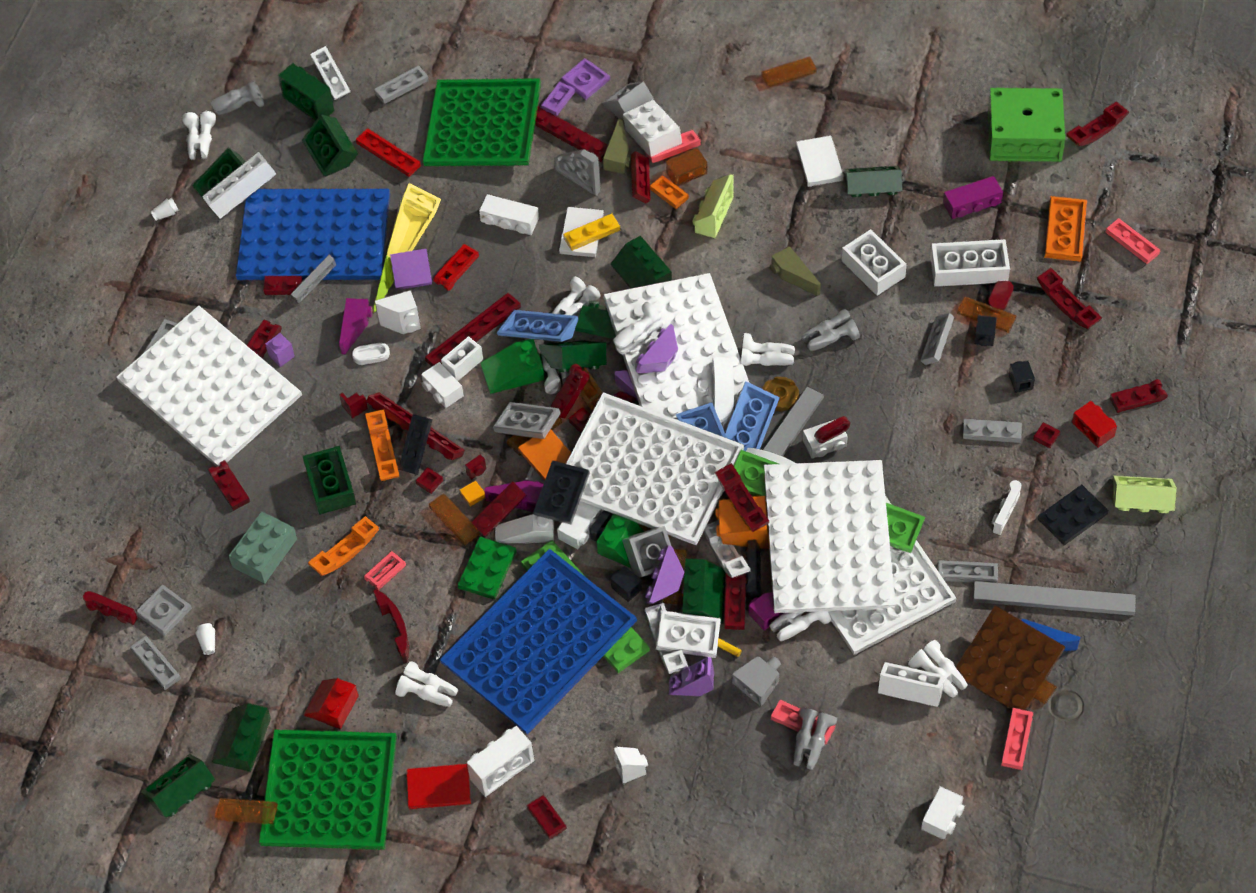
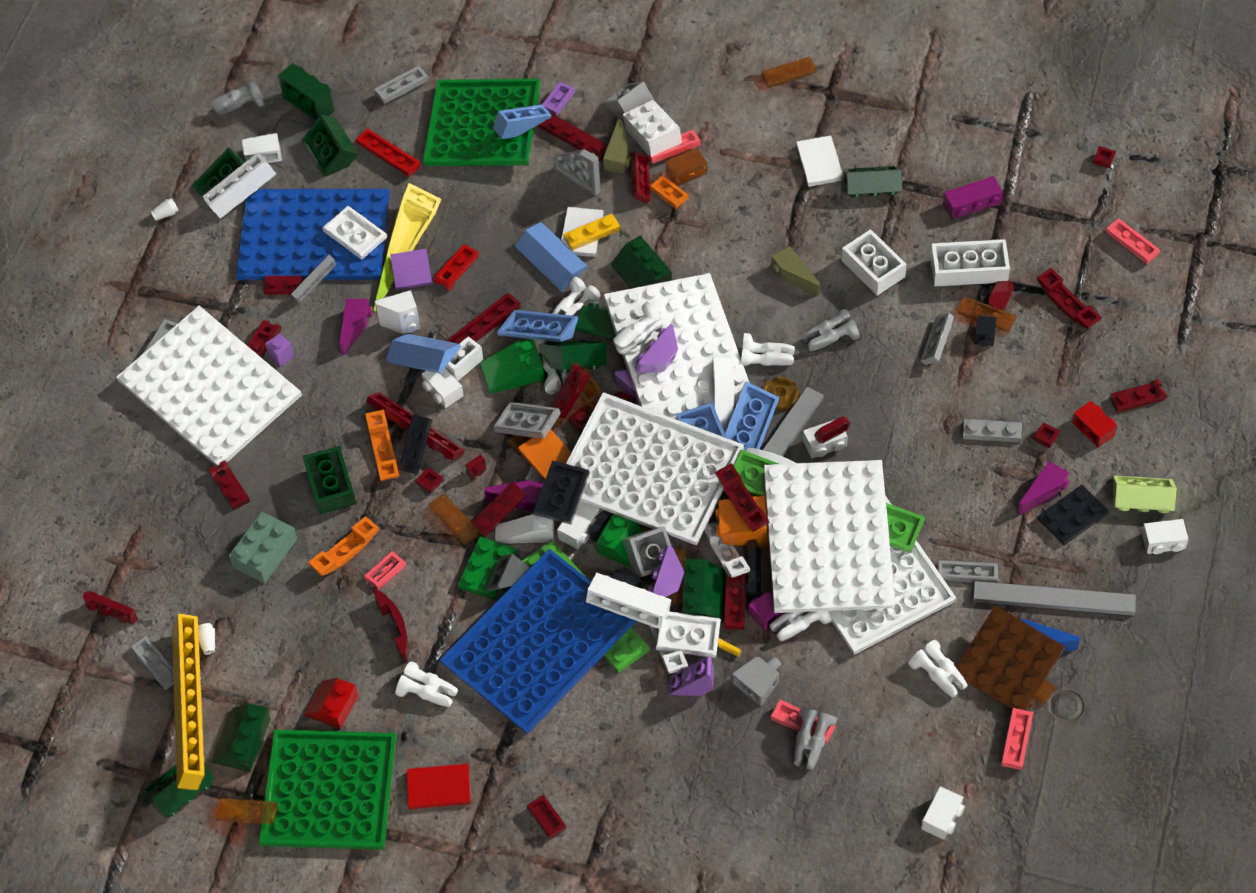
(163, 610): light grey tile -> none
(187, 702): none -> yellow brick
(200, 141): white piece -> none
(266, 145): none -> white brick
(330, 72): white slope -> none
(354, 232): none -> white tile
(354, 404): dark red panel -> none
(371, 353): white tile -> none
(421, 352): none -> medium blue slope
(472, 493): light orange tile -> none
(500, 761): white brick -> none
(507, 572): none -> dark grey slope
(509, 214): white brick -> none
(517, 121): none -> medium blue slope
(550, 255): none -> medium blue slope
(585, 78): medium lavender tile -> none
(628, 600): none -> white brick
(629, 763): white slope -> none
(714, 207): yellowish green slope -> none
(911, 684): white brick -> none
(1006, 506): white plate -> none
(1021, 376): black brick -> none
(1026, 124): bright green gear -> none
(1045, 487): none -> magenta slope
(1065, 228): orange tile -> none
(1098, 127): dark red slope -> none
(1104, 157): none -> dark red plate
(1165, 536): none -> white brick

